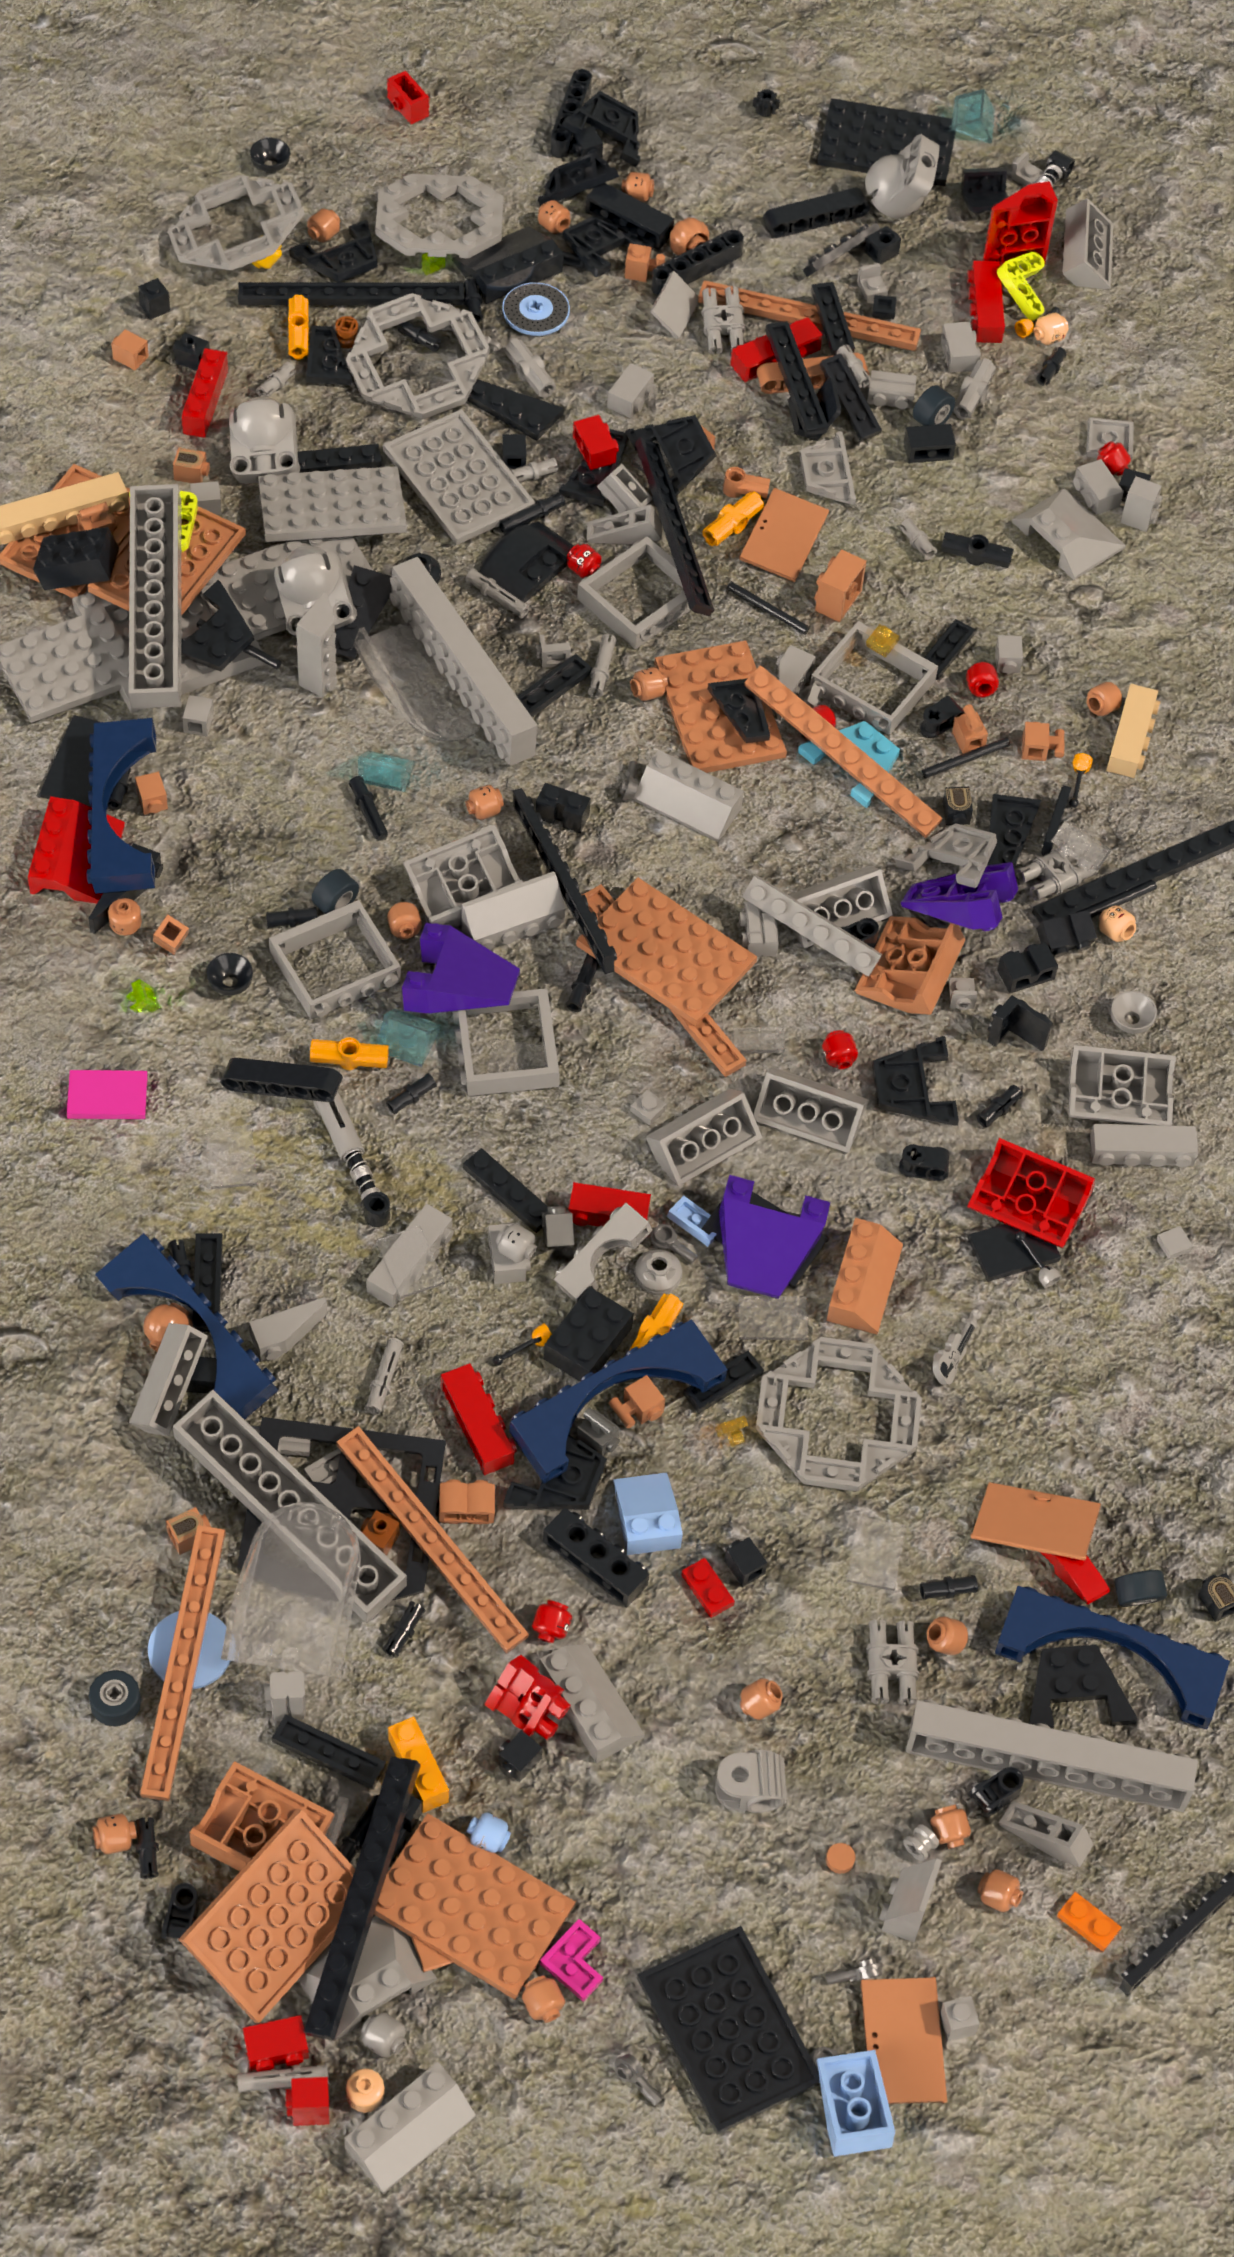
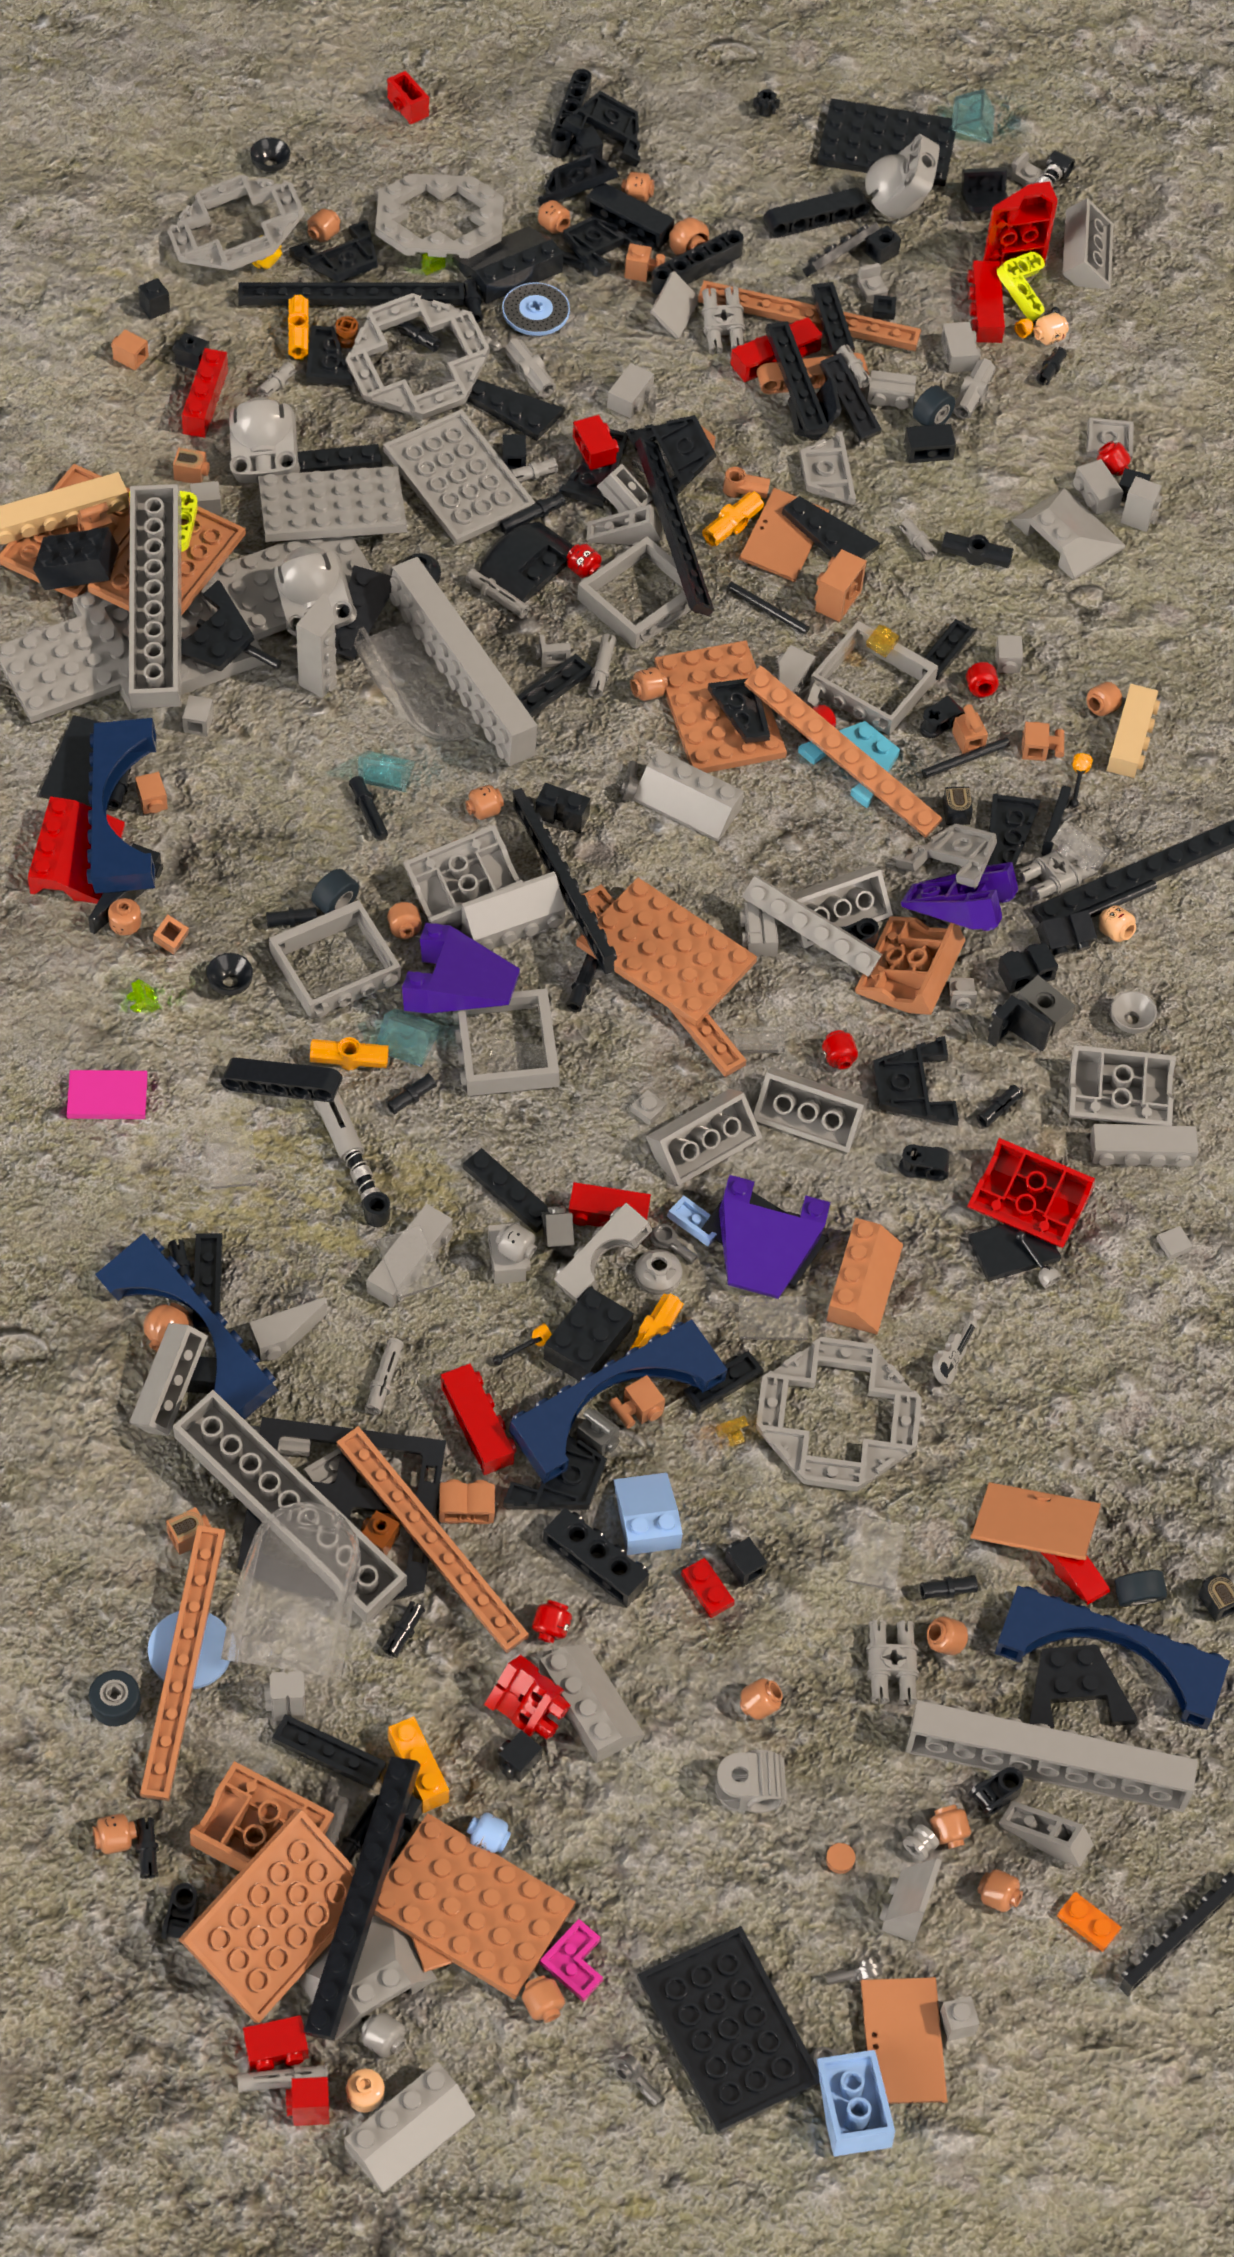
(828, 531): none -> black wing
(1041, 993): none -> dark grey brick

